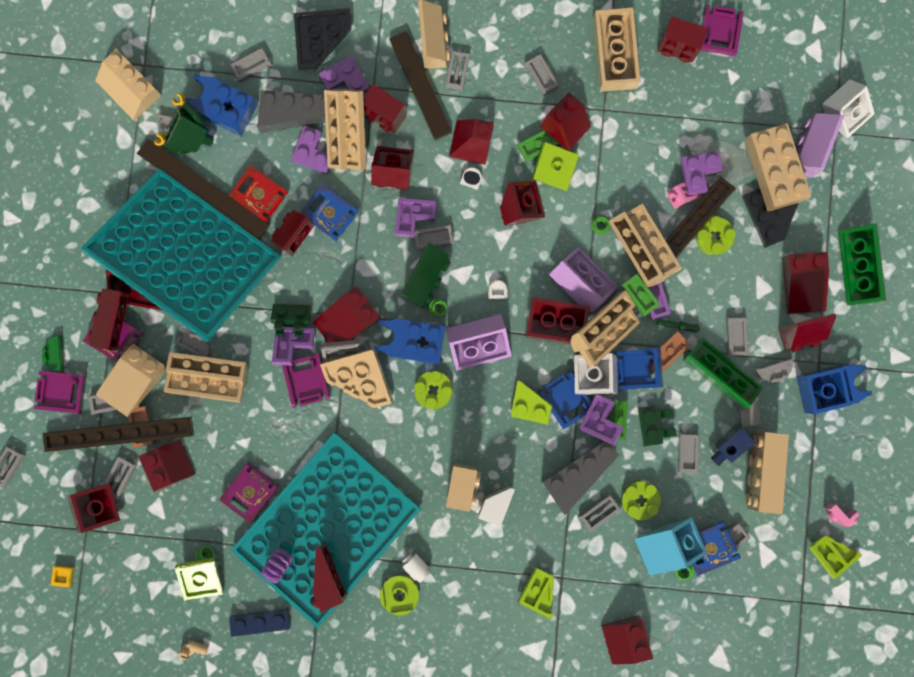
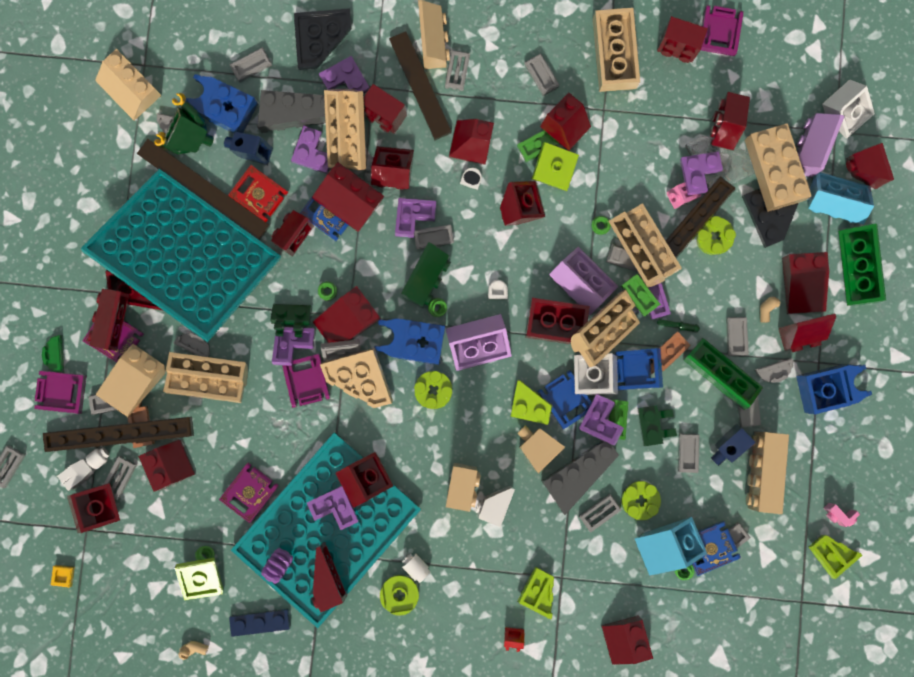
(83, 469): none -> white piece
(249, 147): none -> dark blue torso
(323, 286): none -> bright green plate
(336, 502): none -> medium lavender plate
(348, 196): none -> dark red slope
(364, 479): none -> dark red slope
(514, 638): none -> red tile
(539, 447): none -> tan torso
(618, 256): none -> light grey tile
(729, 120): none -> dark red brick
(766, 307): none -> tan arm
(840, 198): none -> medium azure slope
(871, 166): none -> dark red slope

